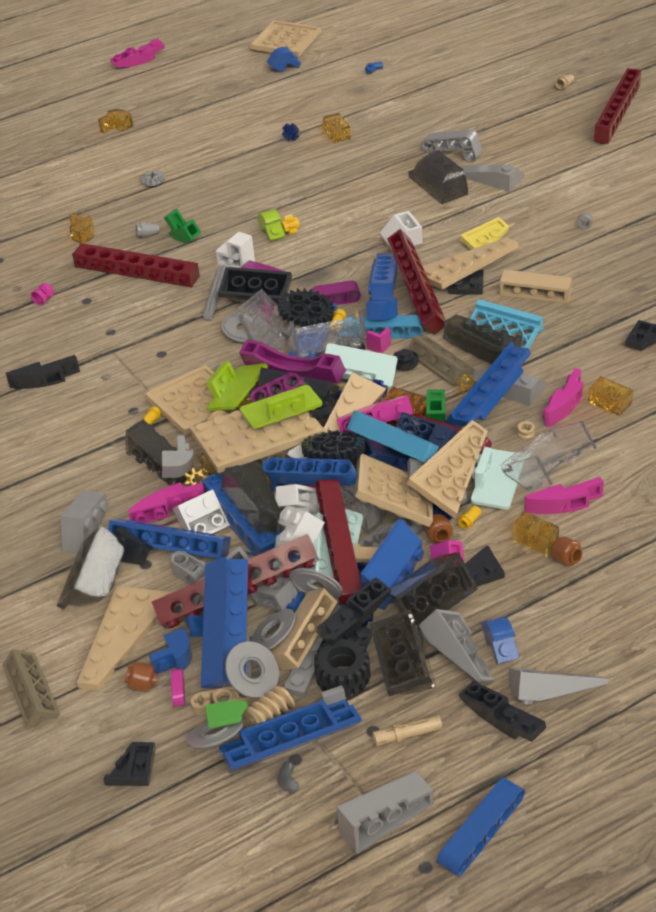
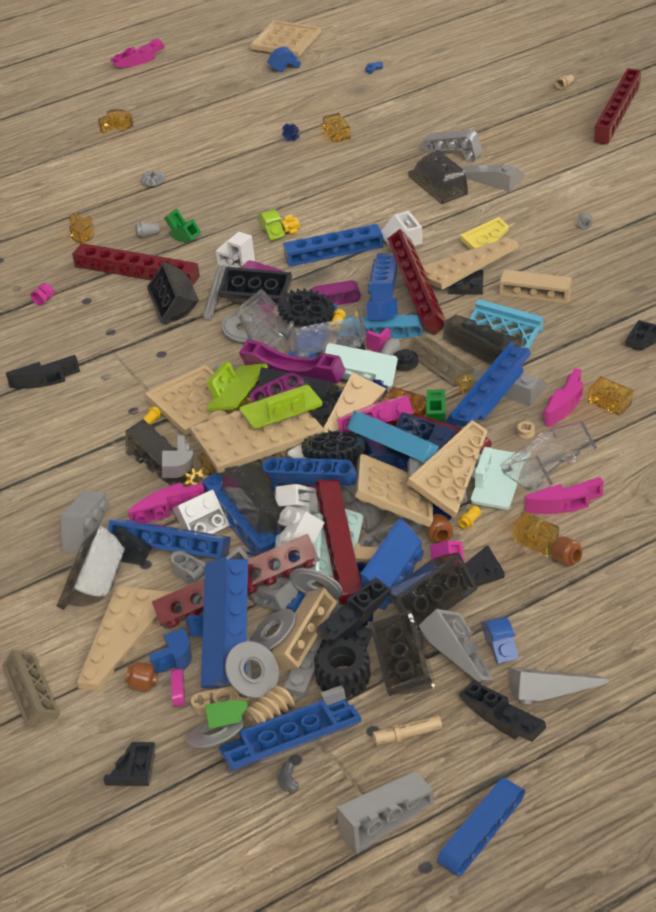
(172, 293): none -> black windscreen
(333, 245): none -> blue brick
(391, 346): none -> light grey cone

